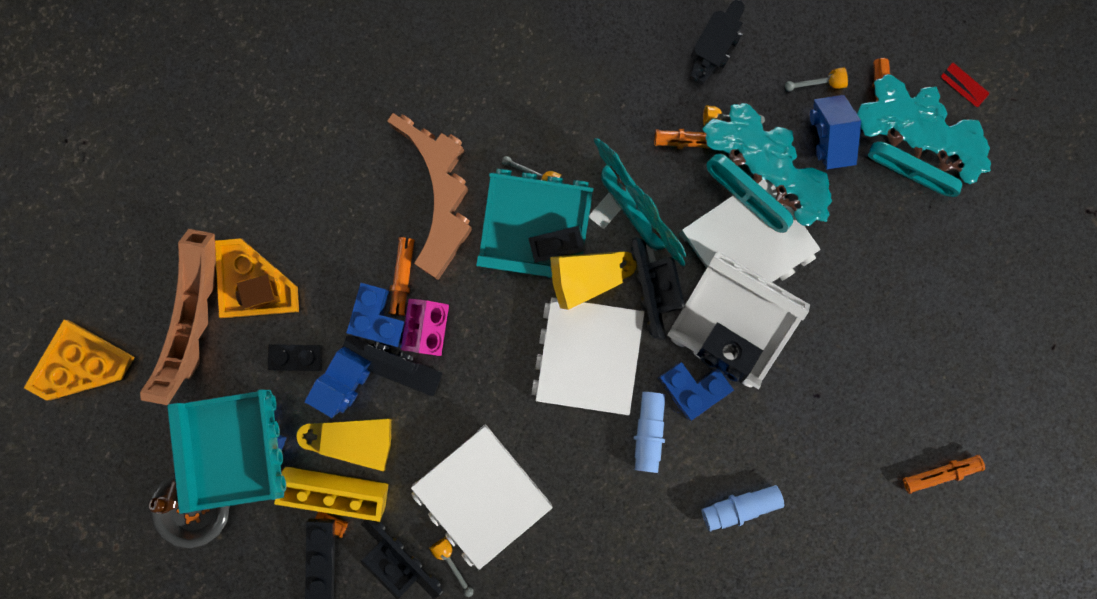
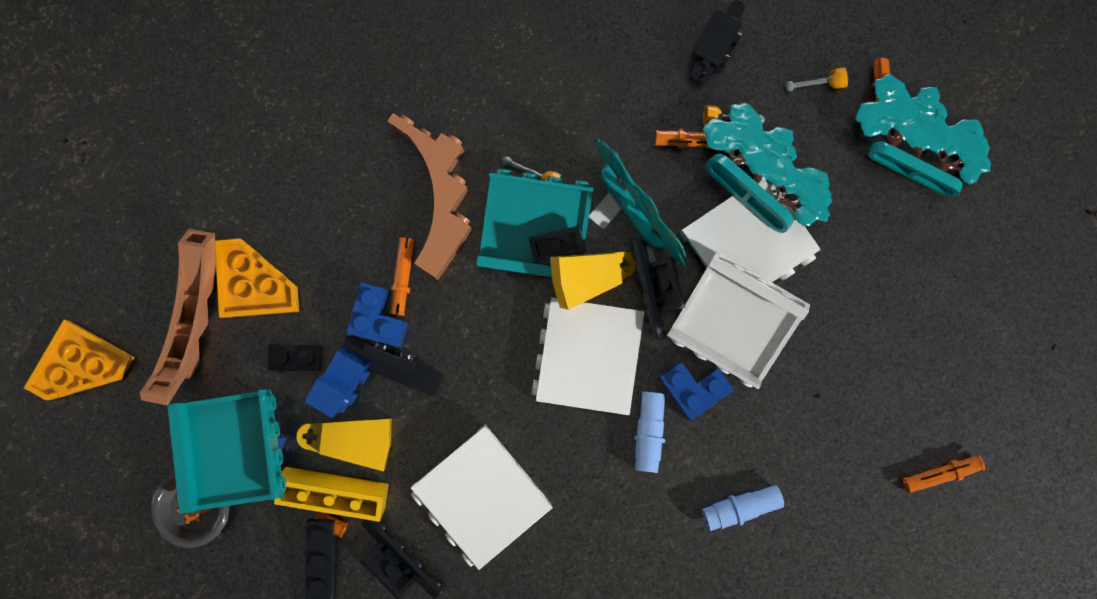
(166, 502): reddish brown arm -> none
(257, 292): reddish brown brick -> none
(424, 327): dark pink brick -> none
(442, 550): hinge -> none
(743, 351): black brick -> none
(838, 131): blue brick -> none
(965, 85): red sticker -> none

